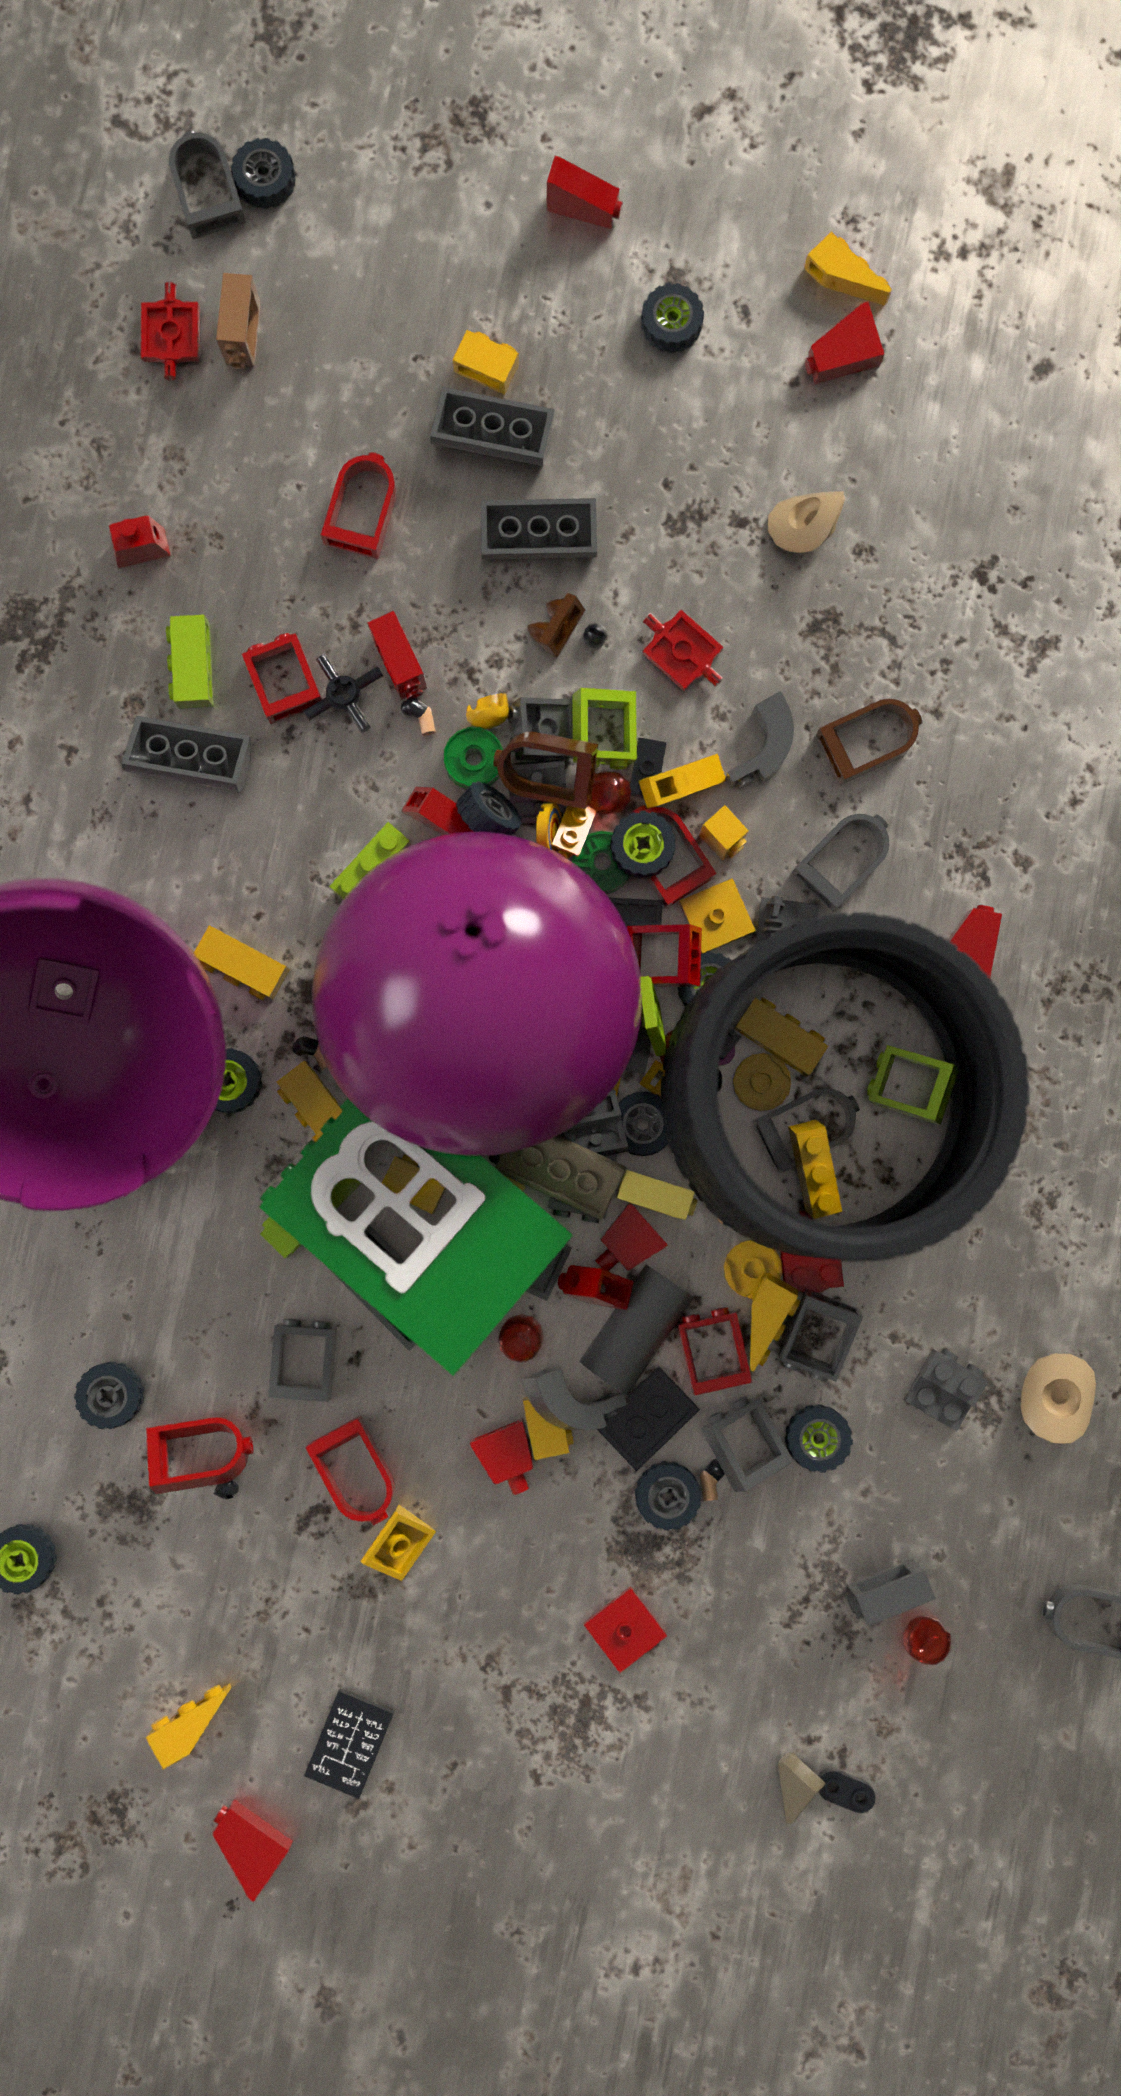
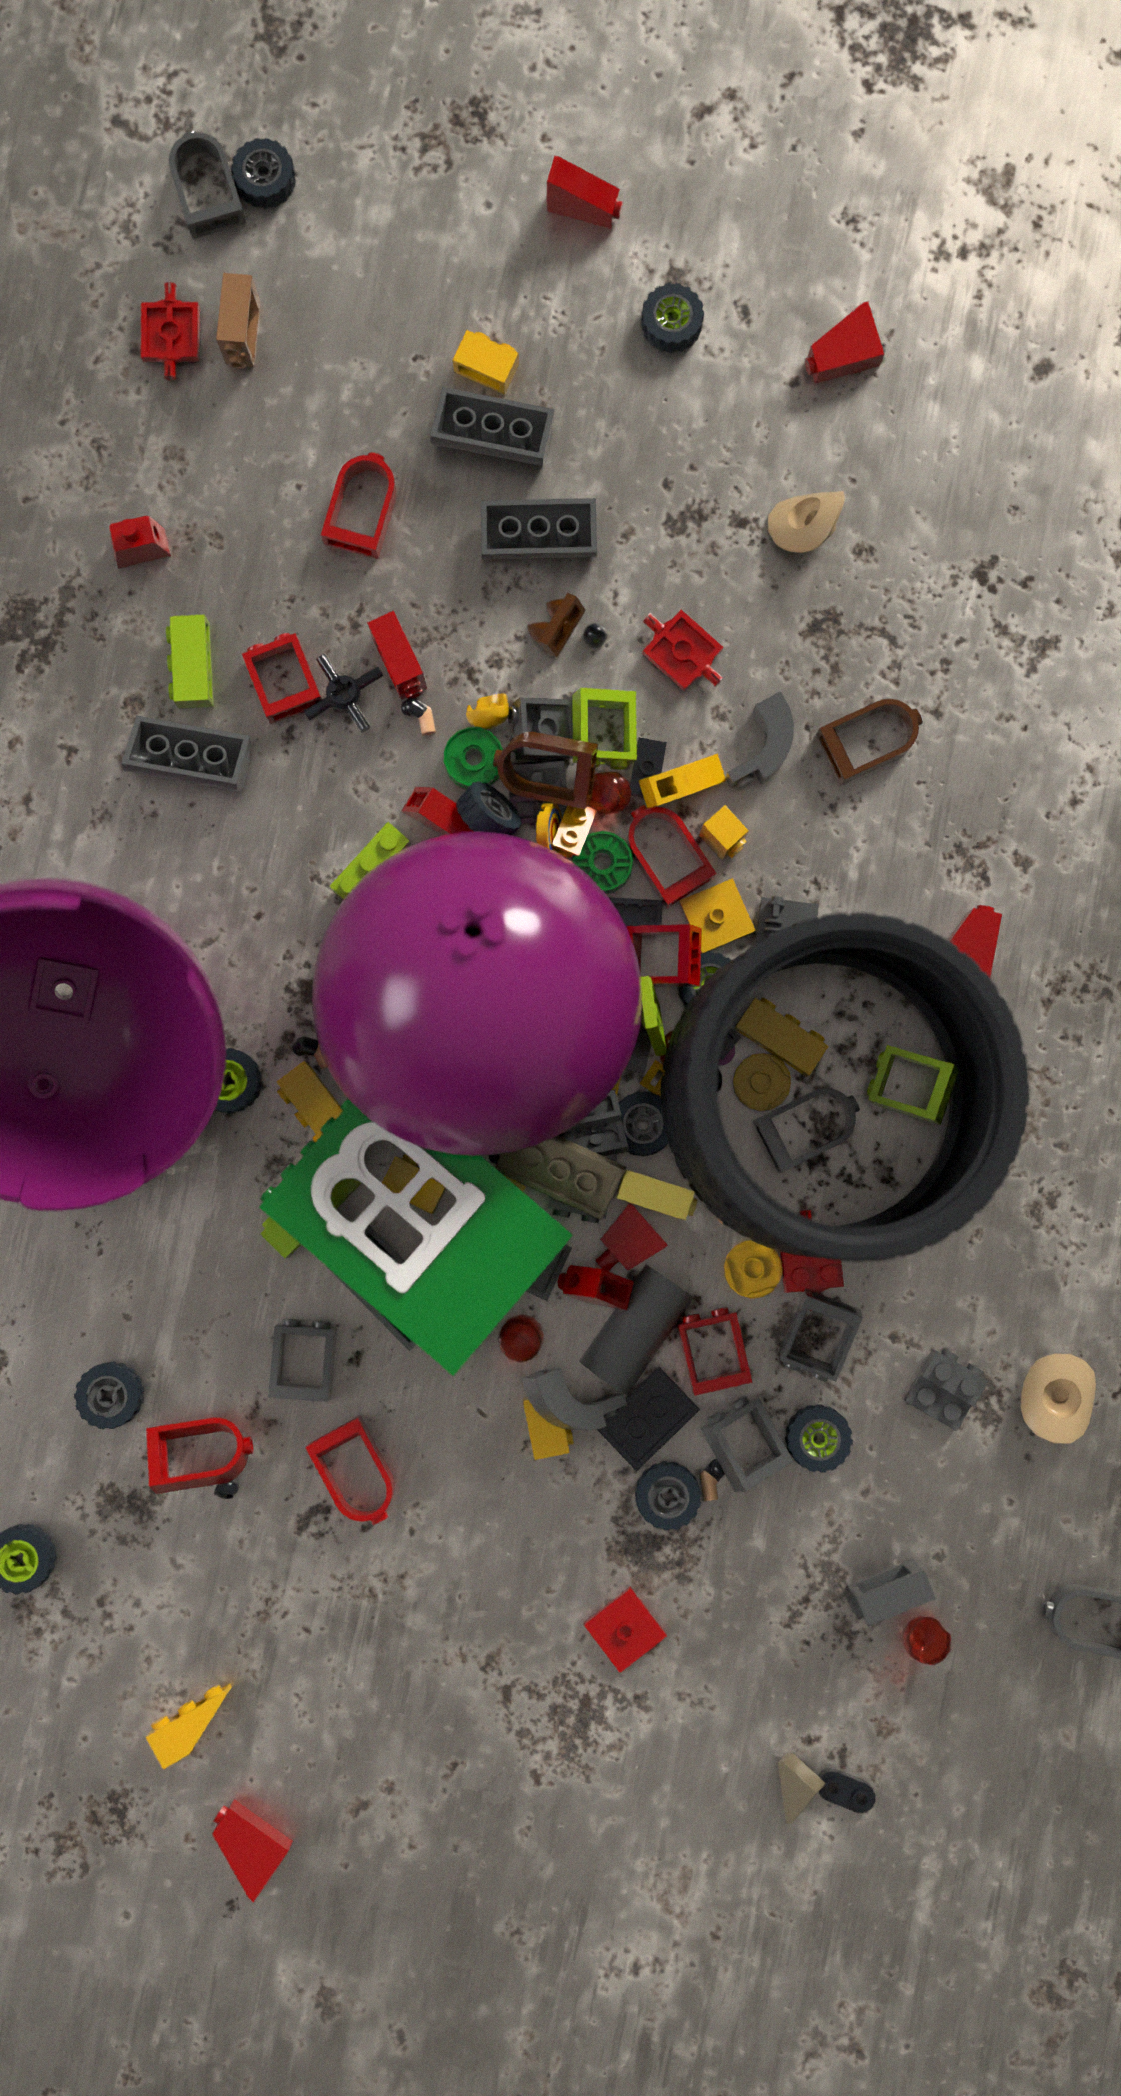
(240, 964): yellow brick -> none
(349, 1743): black tile -> none
(398, 1544): yellow slope -> none
(505, 1455): red torso -> none
(644, 861): black wheel -> none
(769, 1309): yellow slope -> none
(815, 1169): yellow brick -> none
(819, 884): dark grey window -> none
(845, 272): yellow slope -> none

